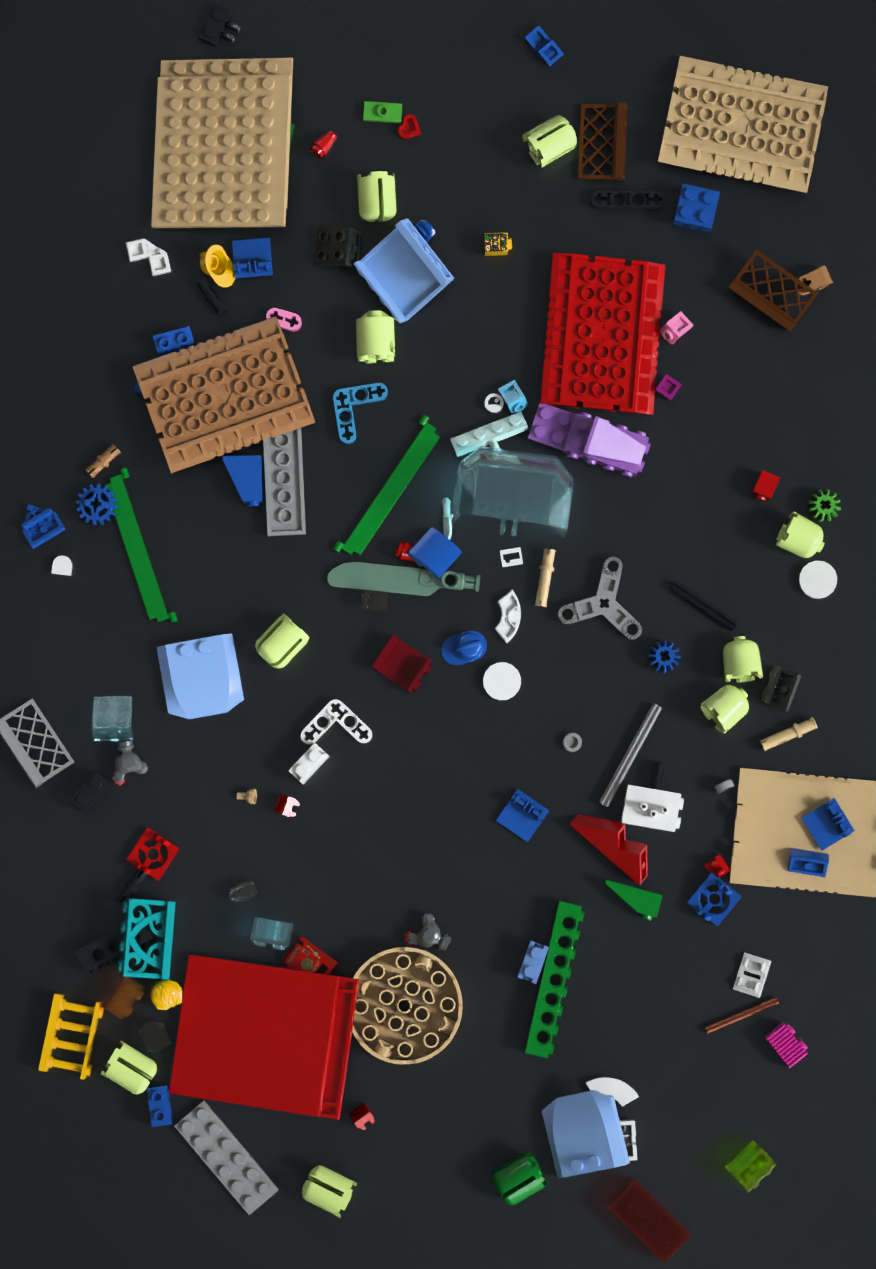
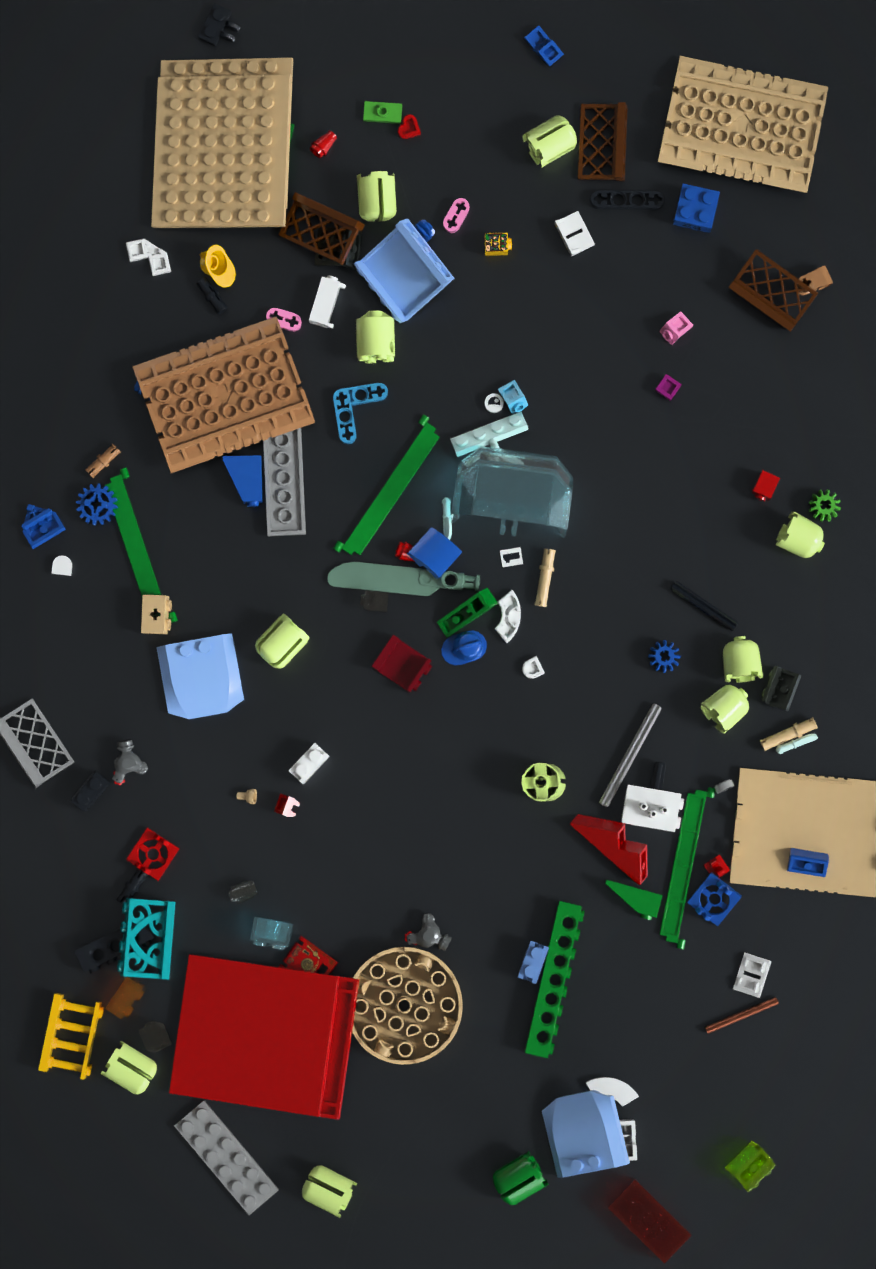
(112, 718): clear light blue bracket -> none
(153, 604): none -> tan brick
(159, 1105): blue brick -> none
(165, 994): yellow hair -> none
(173, 341): blue hinge -> none
(252, 258): blue hinge -> none
(325, 301): none -> white brick
(331, 216): none -> reddish brown fence
(332, 718): white beam -> none
(361, 1116): red tile -> none
(459, 218): none -> bright pink beam
(467, 612): none -> green slope
(502, 681): white tile -> none
(522, 815): blue hinge -> none
(532, 668): none -> white tile
(537, 772): none -> yellowish green cylinder
(570, 225): none -> white piece
(572, 742): light grey tile -> none
(590, 439): medium lavender wedge -> none
(591, 607): light grey piece -> none
(602, 333): red piece -> none
(683, 865): none -> green piece
(786, 1044): dark pink brick -> none
(796, 743): none -> light aqua piece
(817, 579): white tile -> none
(828, 824): blue hinge -> none

